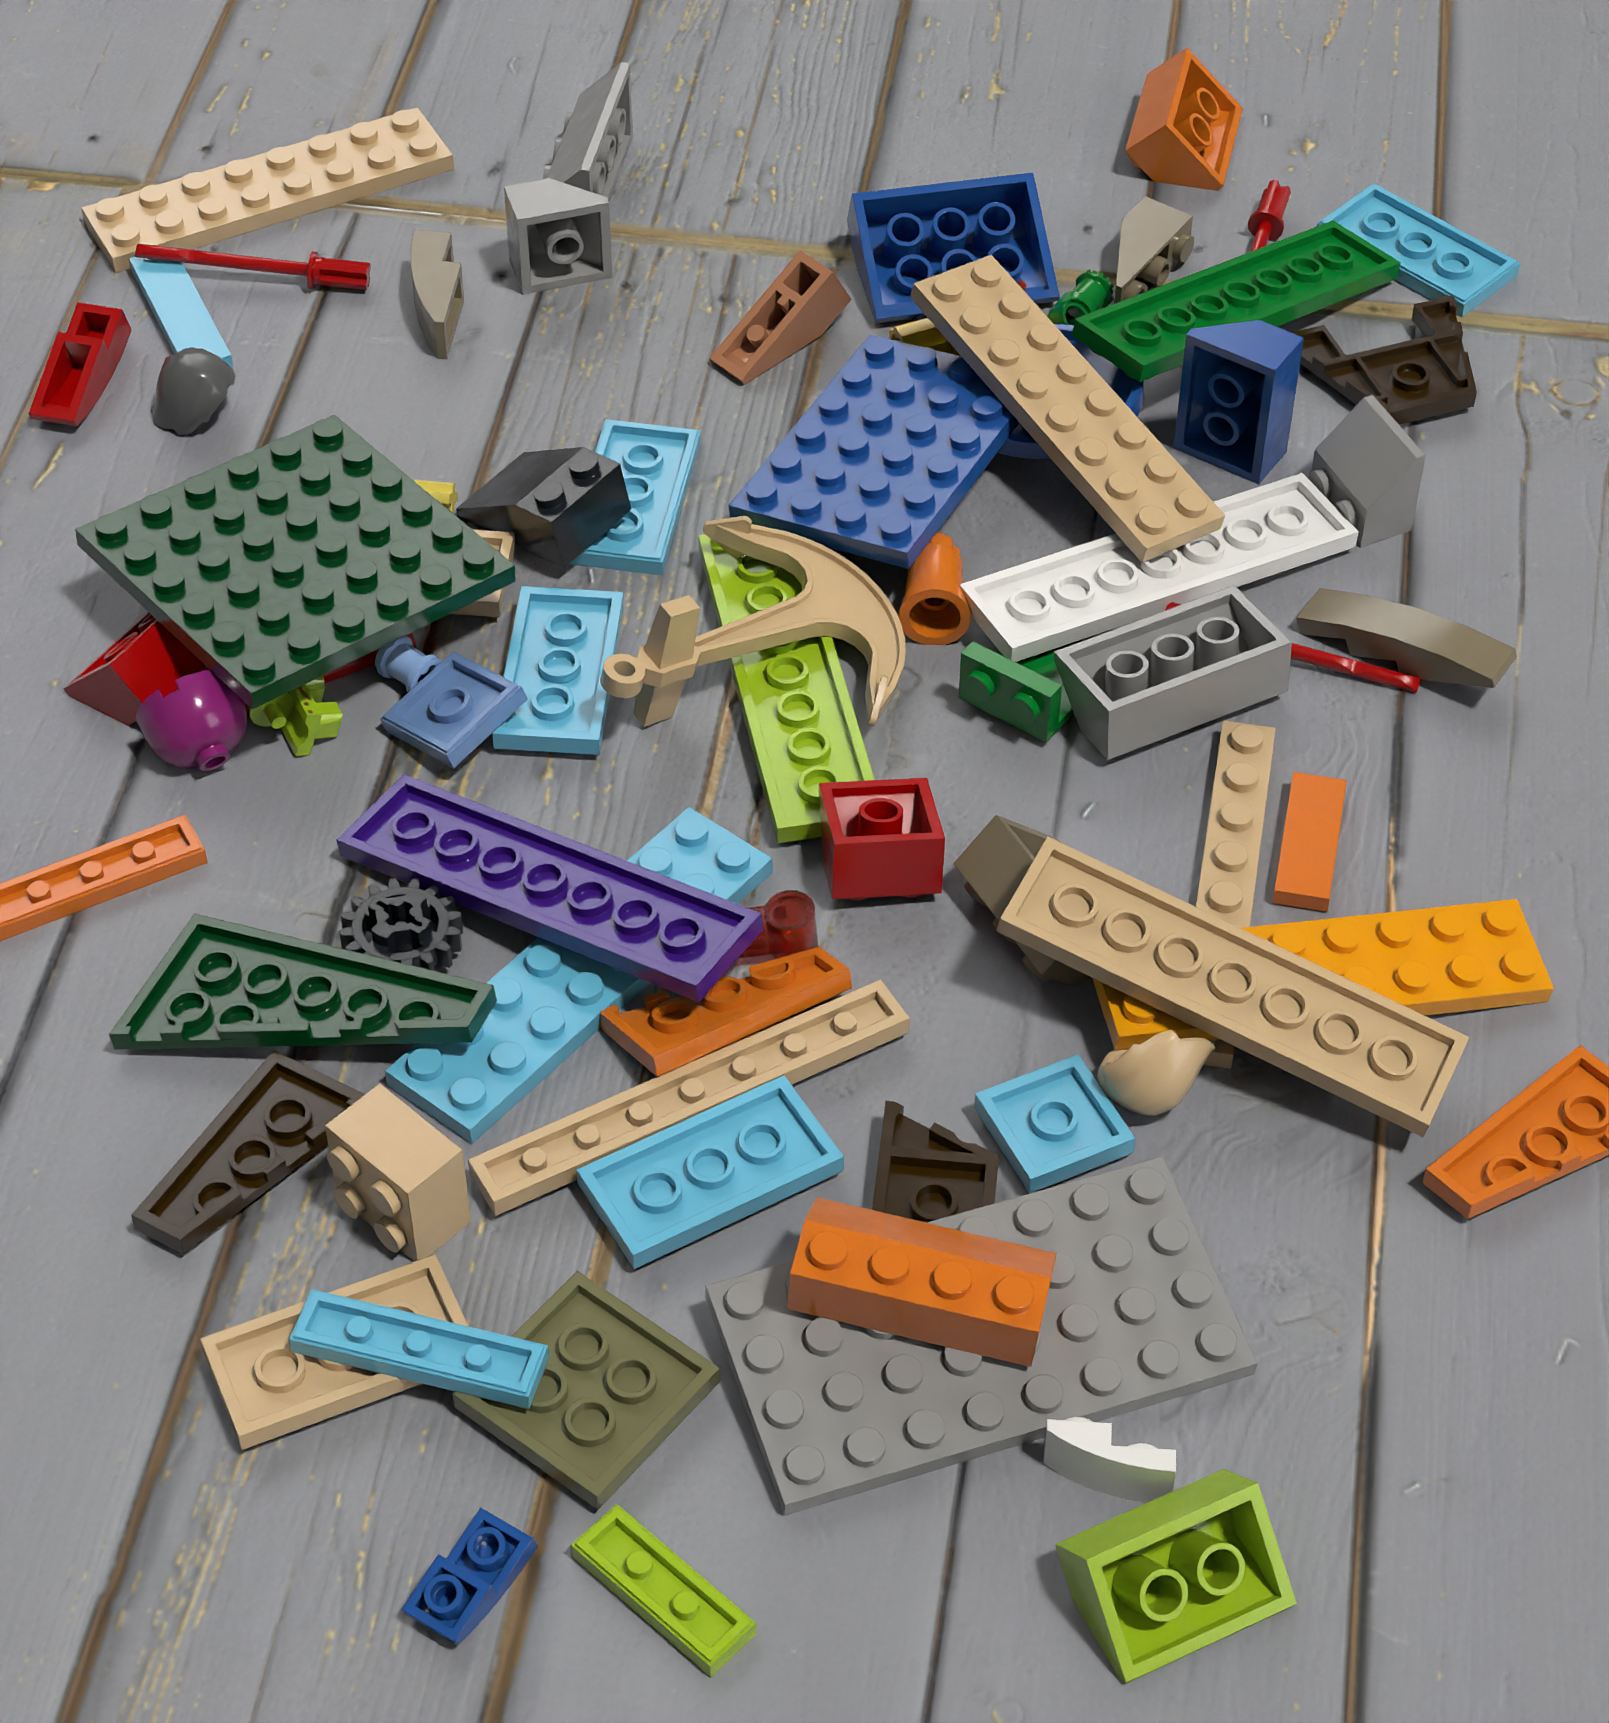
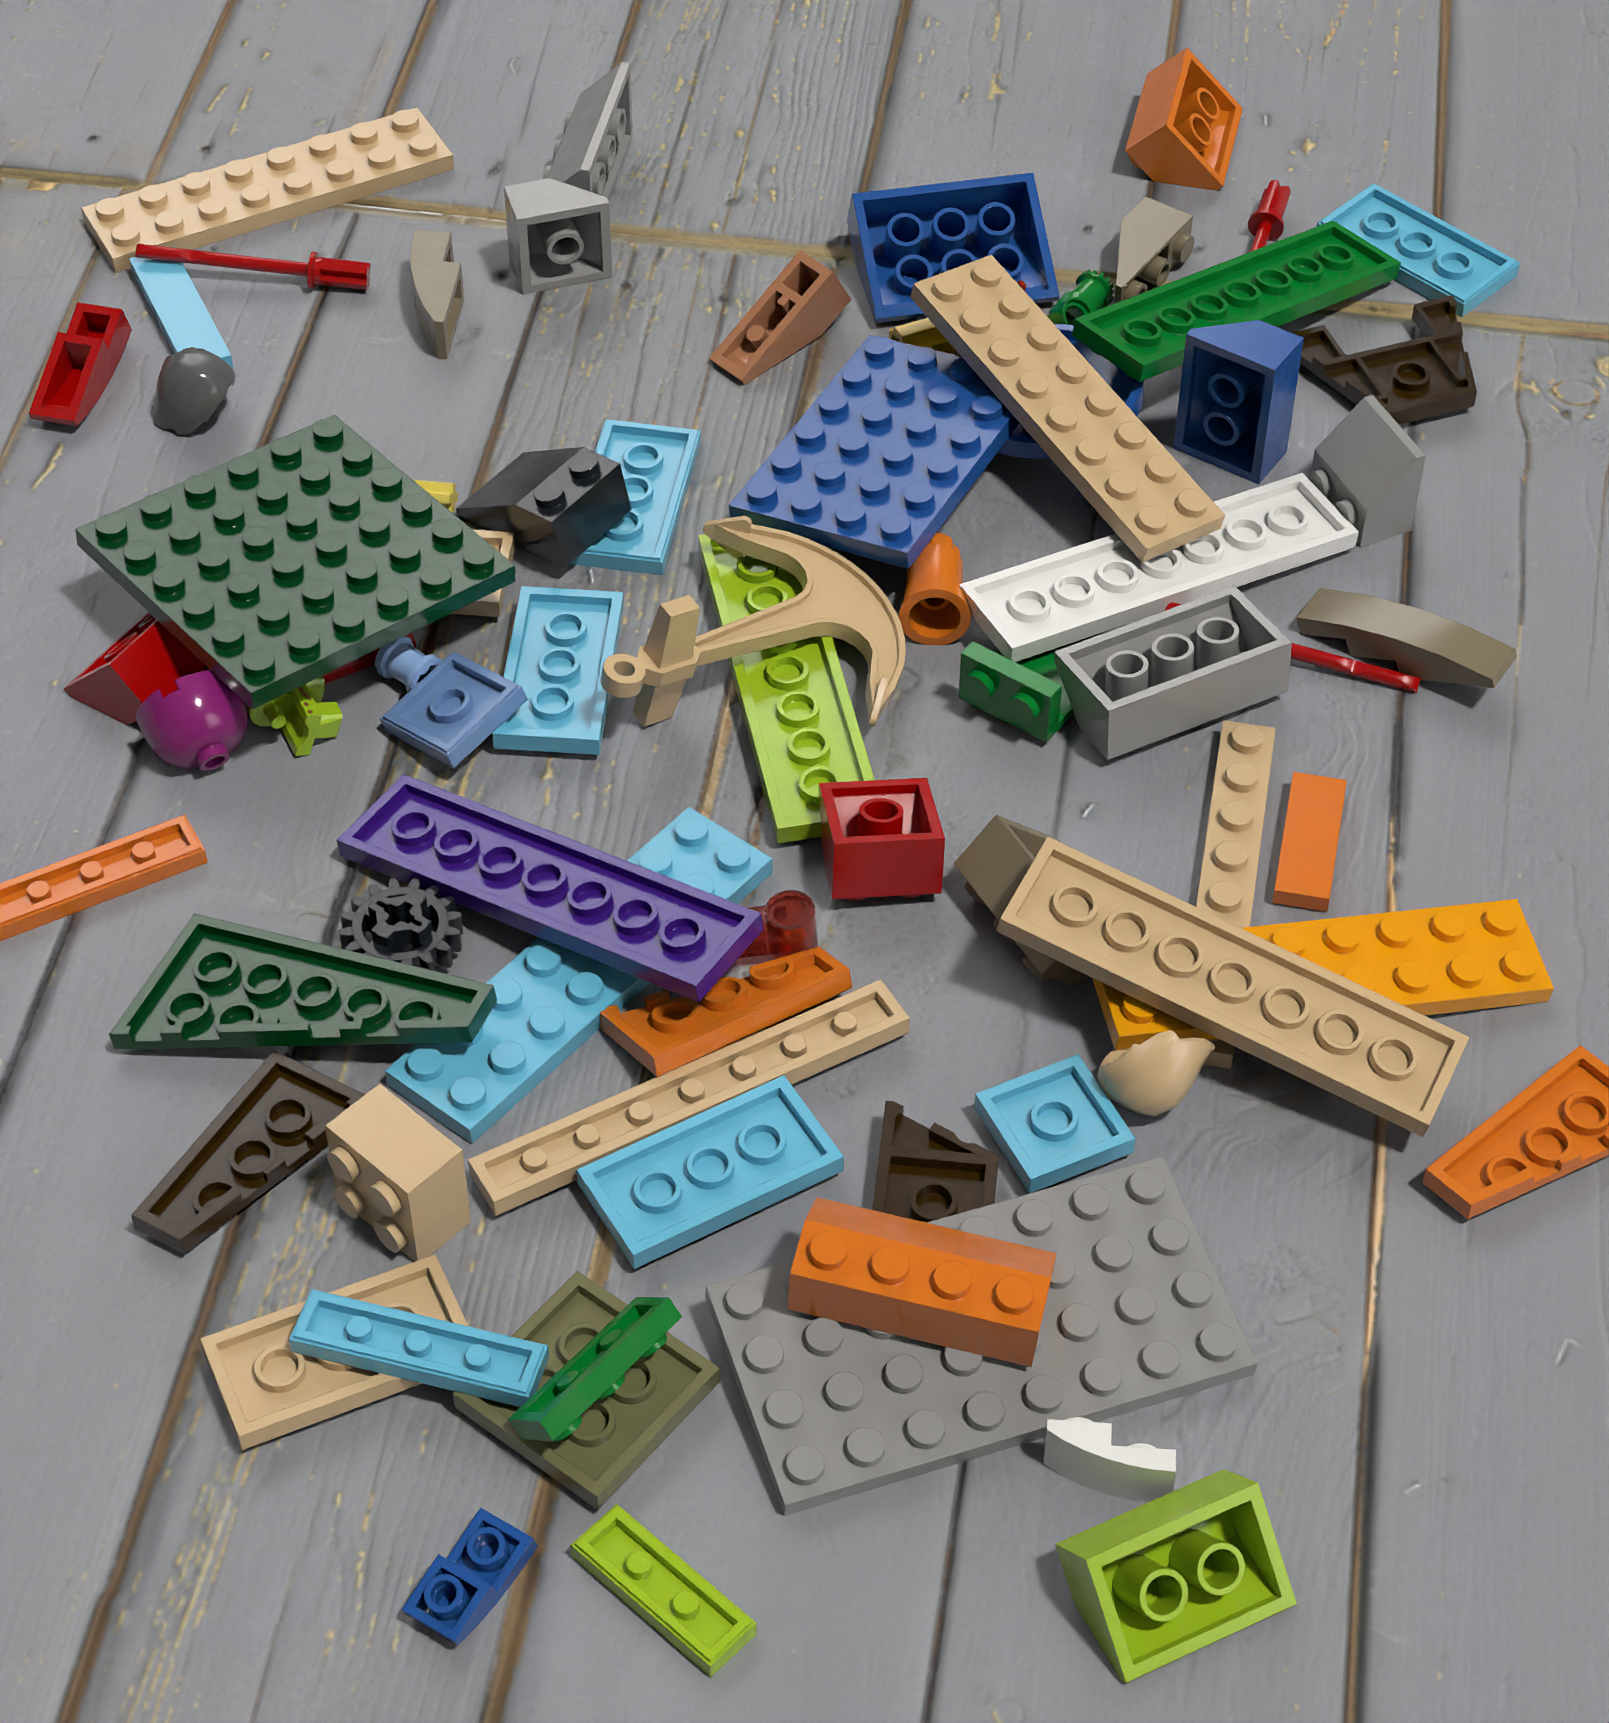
(595, 1370): none -> green plate

